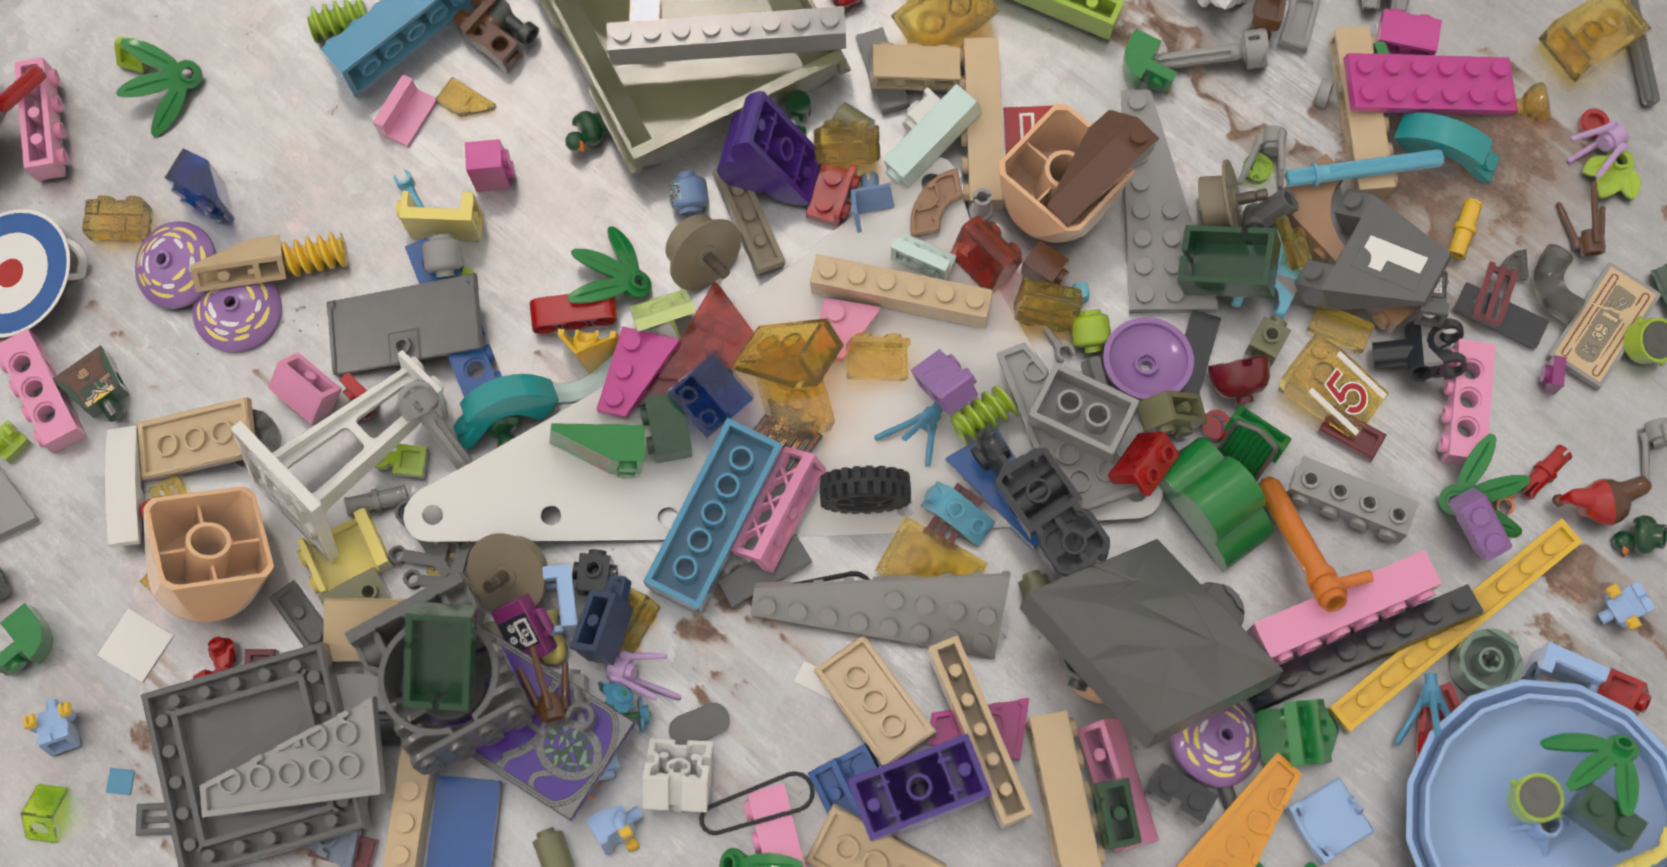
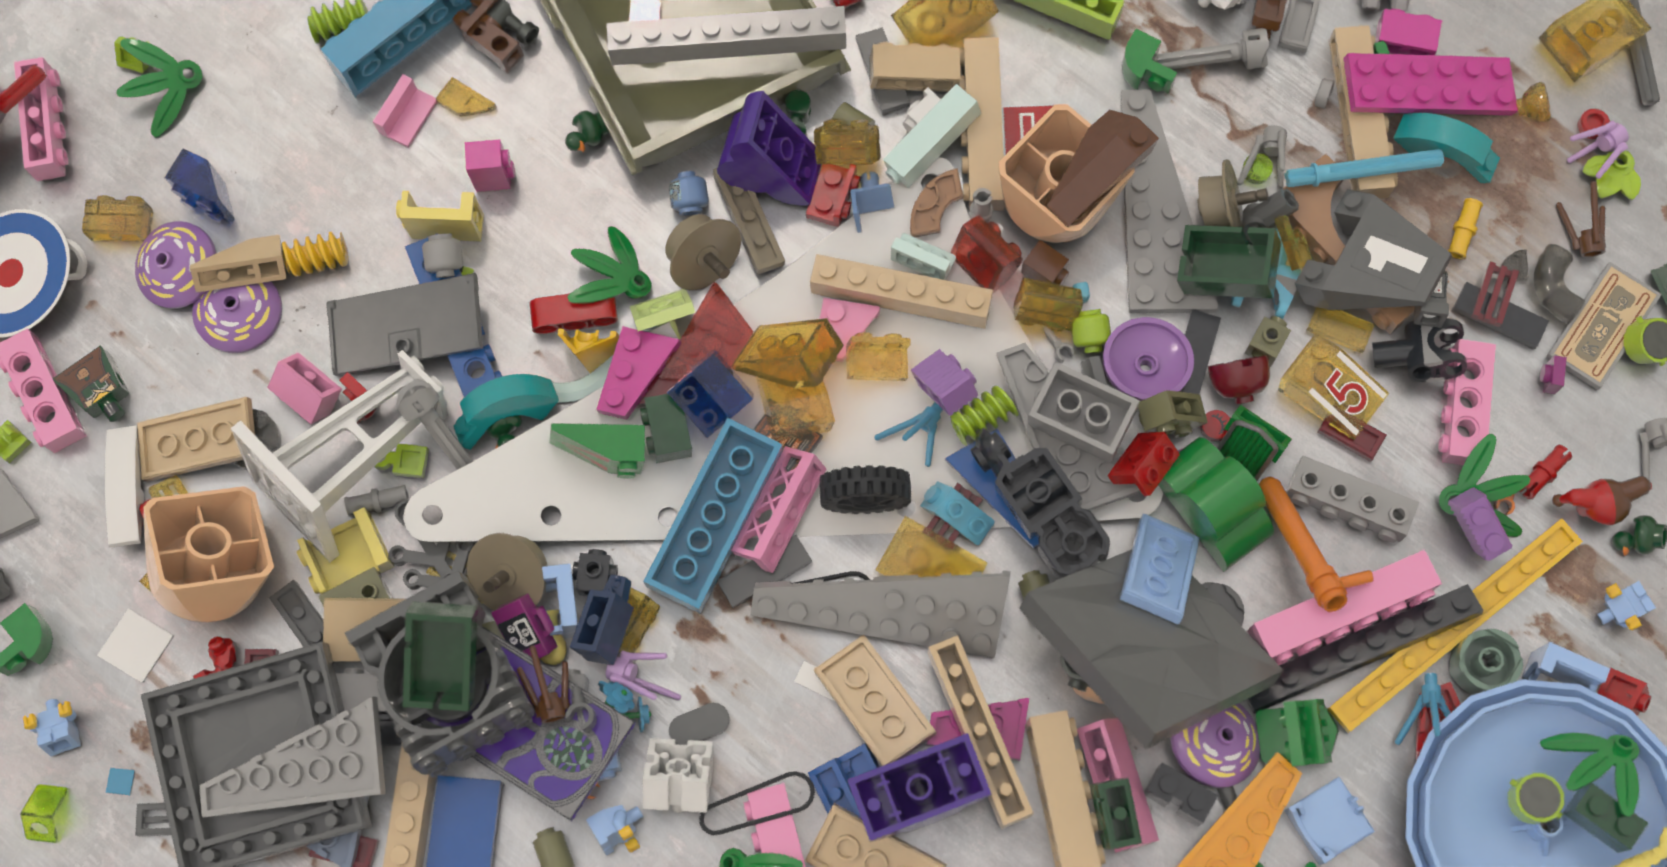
(408, 185): medium azure hand -> none
(1160, 569): none -> light blue tile

